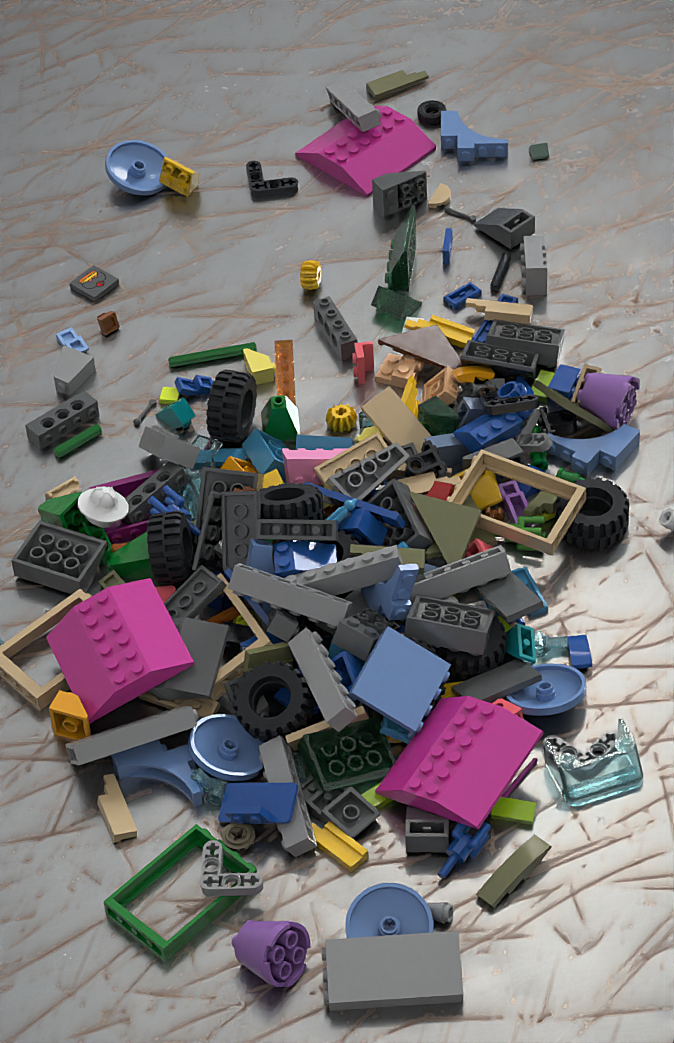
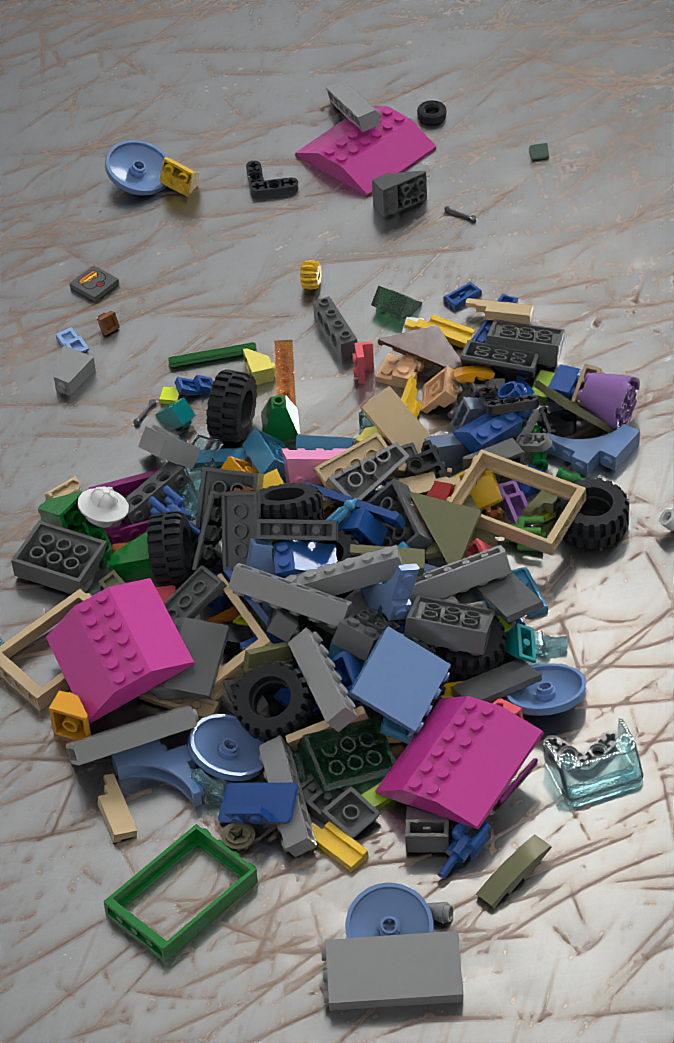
(62, 419): dark grey brick -> none
(77, 440): green axle -> none
(216, 876): light grey beam -> none
(273, 950): medium lavender cone -> none
(341, 418): yellow gear -> none
(394, 82): olive piece -> none
(403, 254): clear green slope -> none
(437, 417): clear green slope -> none
(441, 196): tan tile -> none
(447, 245): blue tile -> none
(467, 142): medium blue arch -> none
(500, 271): black axle -> none
(507, 225): dark grey slope -> none
(514, 810): lime tile -> none
(535, 265): light grey wedge -> none
(579, 651): blue slope -> none

